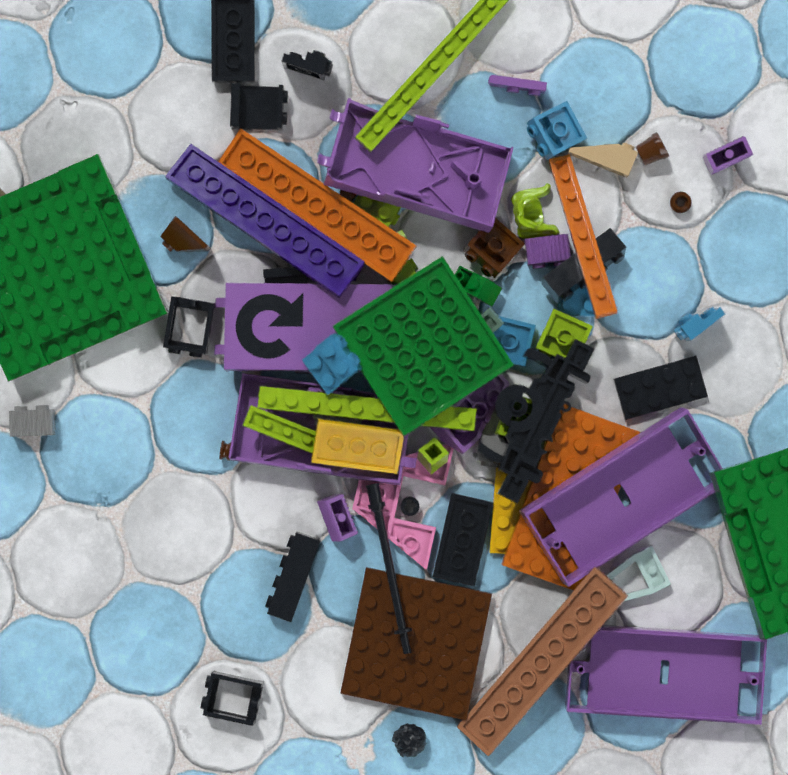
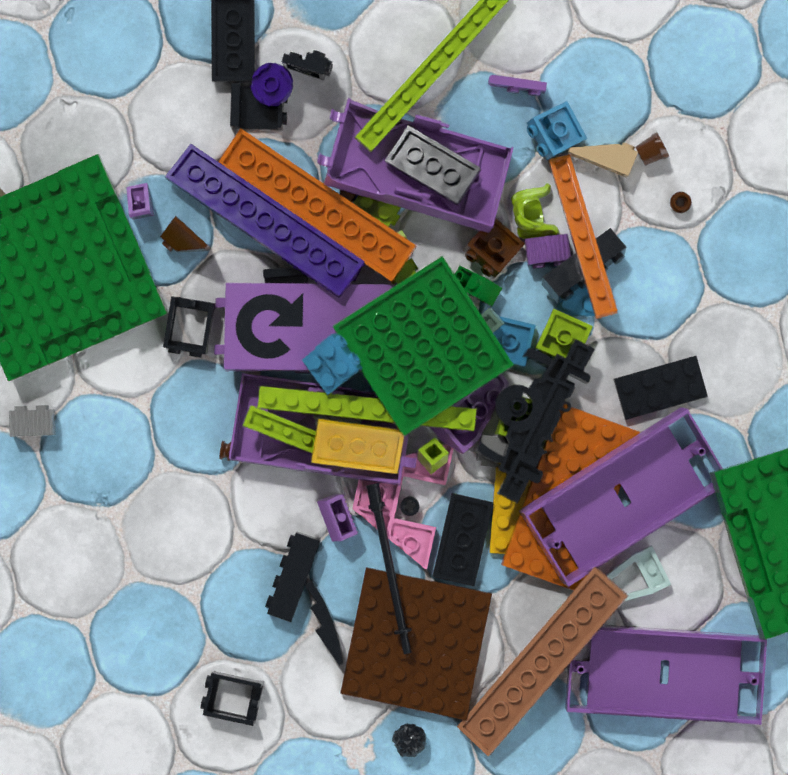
(139, 201): none -> medium lavender slope
(272, 84): none -> dark purple tile
(327, 630): none -> black slope
(433, 165): none -> plate
(693, 325): dark azure plate -> none
(727, 155): medium lavender brick -> none

